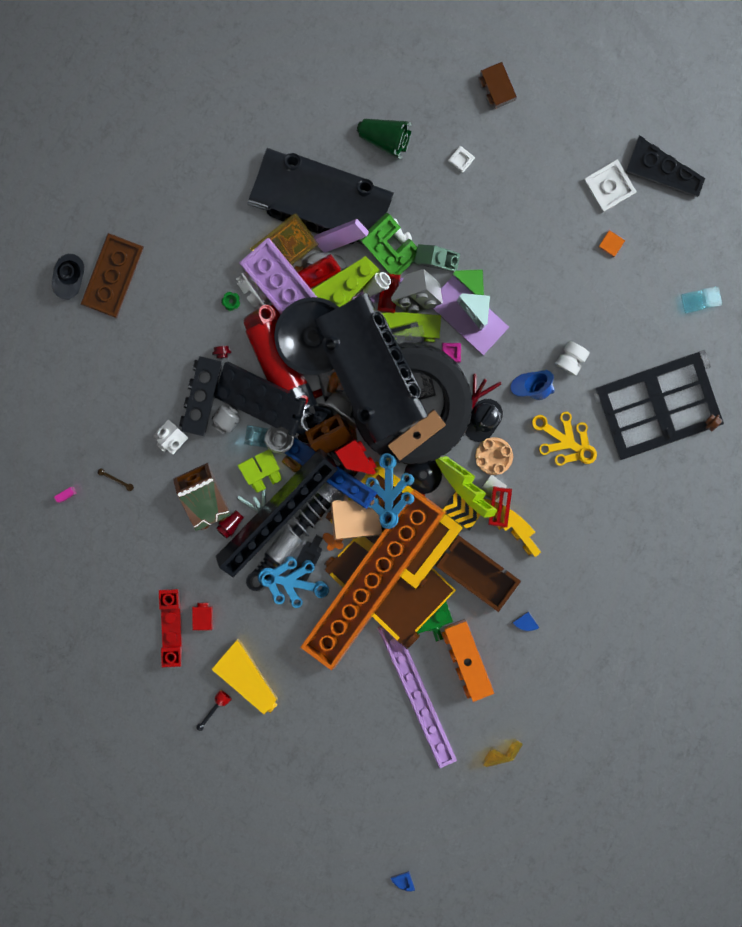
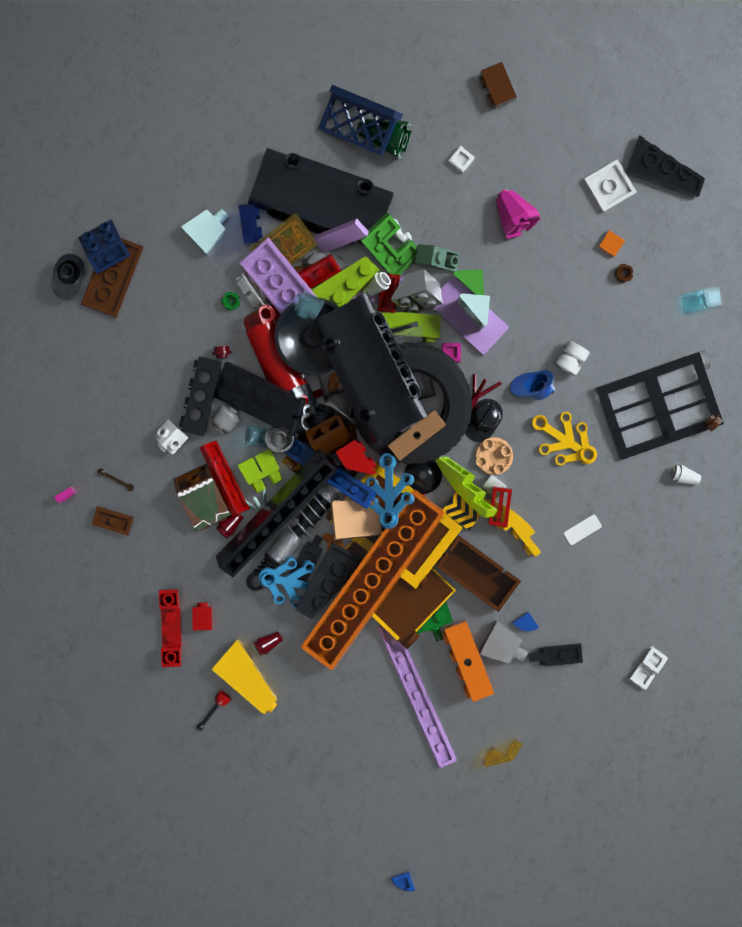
(103, 246): none -> dark blue bracket
(112, 520): none -> reddish brown plate
(206, 229): none -> light aqua torso
(224, 478): none -> red tile
(250, 229): none -> clear blue slope
(267, 643): none -> dark red cone
(307, 305): none -> clear light blue brick
(328, 579): none -> black wing
(368, 107): none -> dark blue fence
(502, 645): none -> light grey torso
(515, 214): none -> dark pink cone
(558, 655): none -> black hinge
(582, 529): none -> white sticker
(624, 268): none -> reddish brown plate
(648, 668): none -> white slope
(683, 475): none -> white cone

